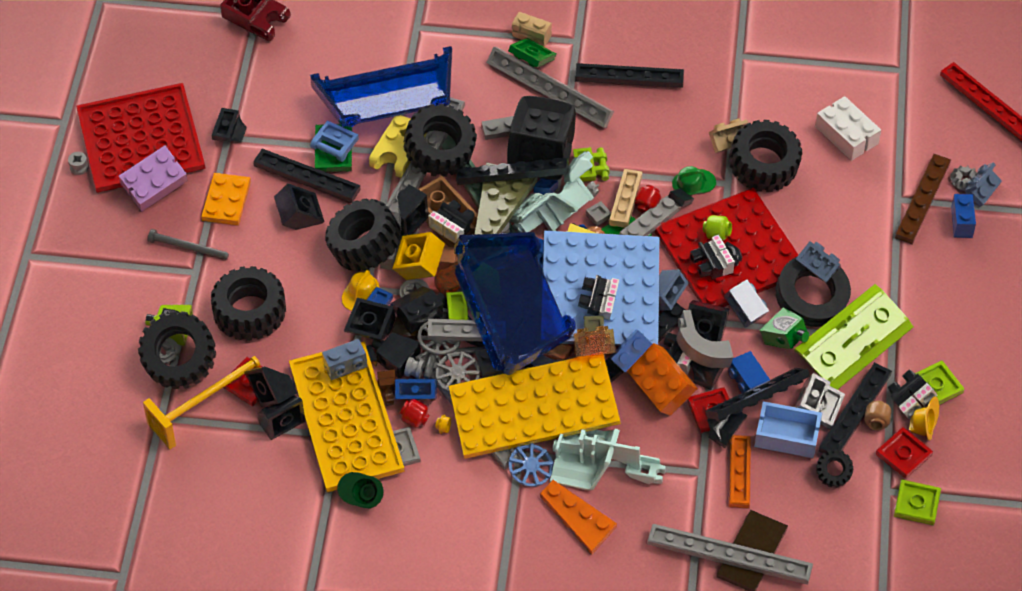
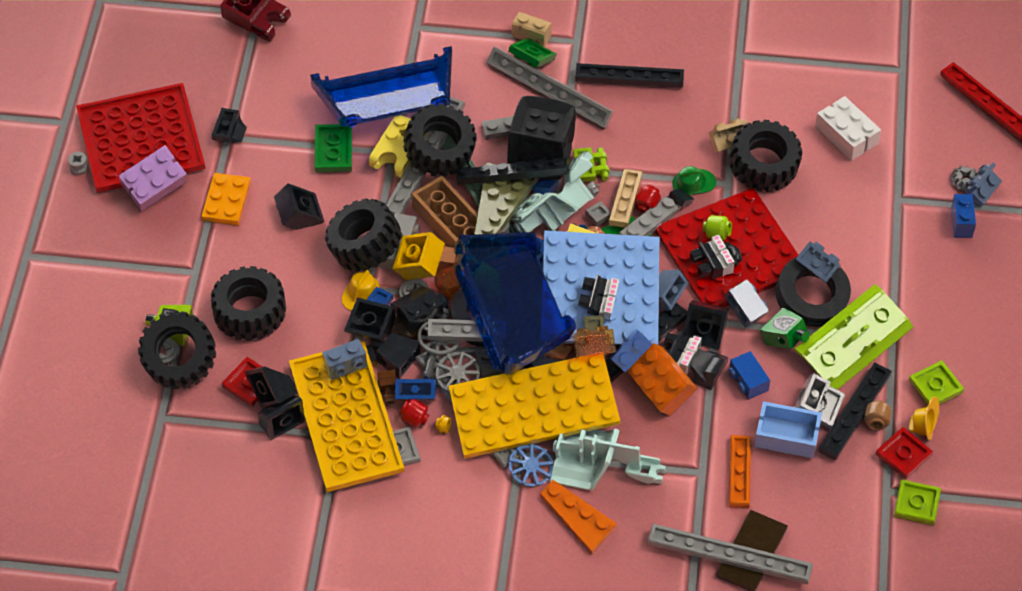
(153, 235): dark grey bar -> none
(162, 424): yellow tile -> none
(307, 175): black plate -> none
(337, 136): medium blue plate -> none
(360, 490): dark green piece -> none
(411, 209): black slope -> none
(414, 368): light grey wheel -> none
(451, 221): hips -> none
(457, 306): lime tile -> none
(700, 350): light grey arch -> none
(705, 401): red plate -> none
(723, 431): black slope -> none
(752, 396): black plate -> none
(842, 458): black tyre -> none
(915, 386): hips -> none
(923, 199): reddish brown plate -> none

